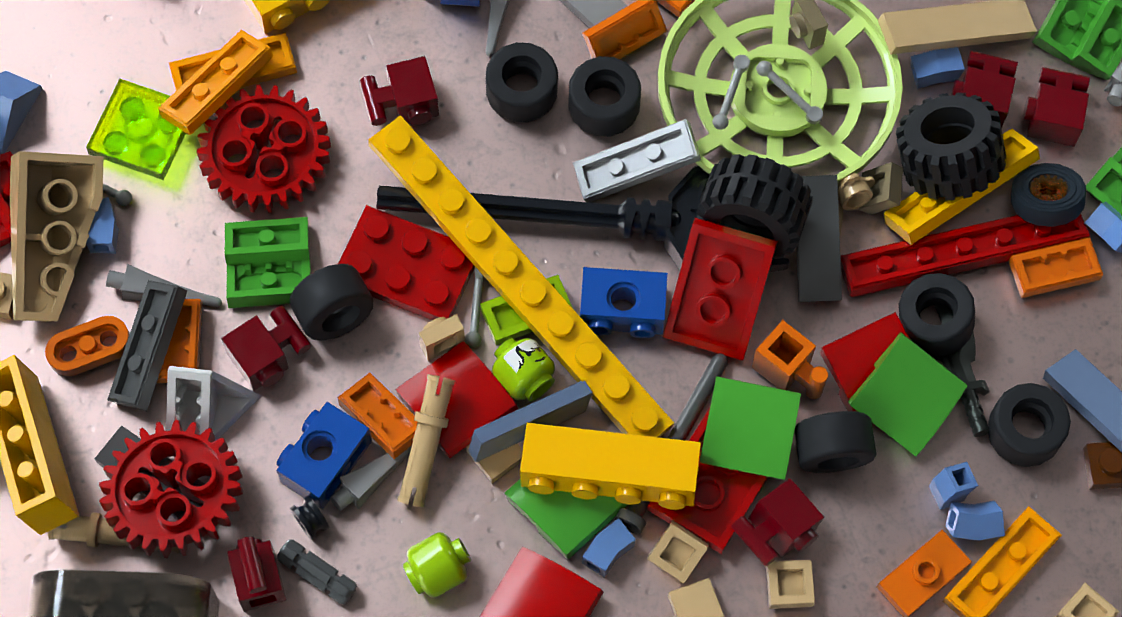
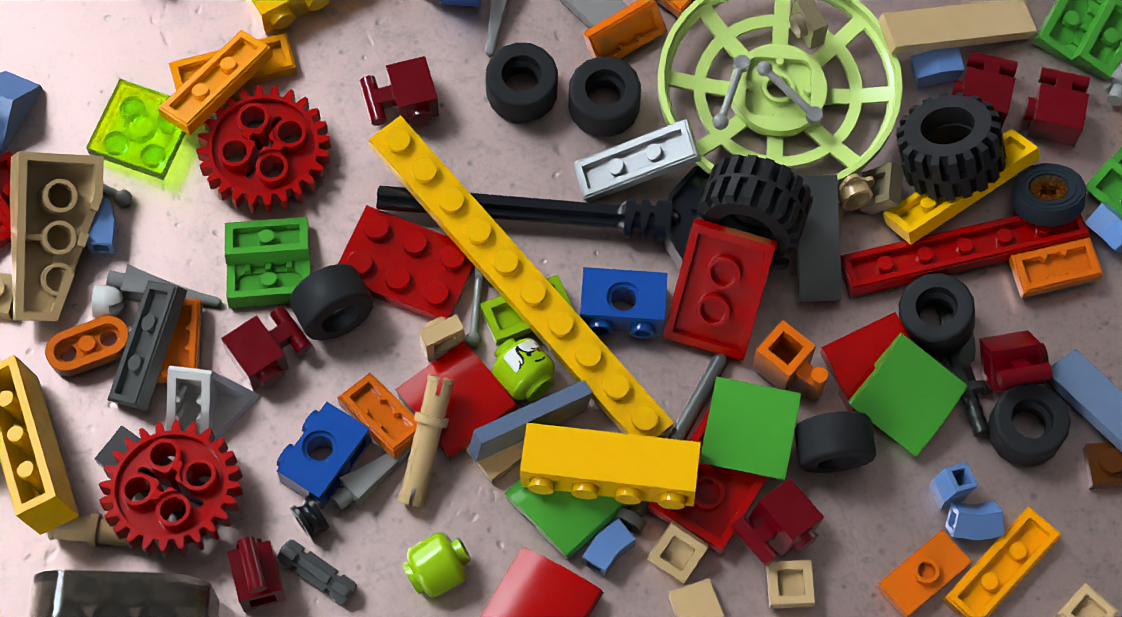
(106, 301): none -> white hinge
(1013, 360): none -> dark red brick

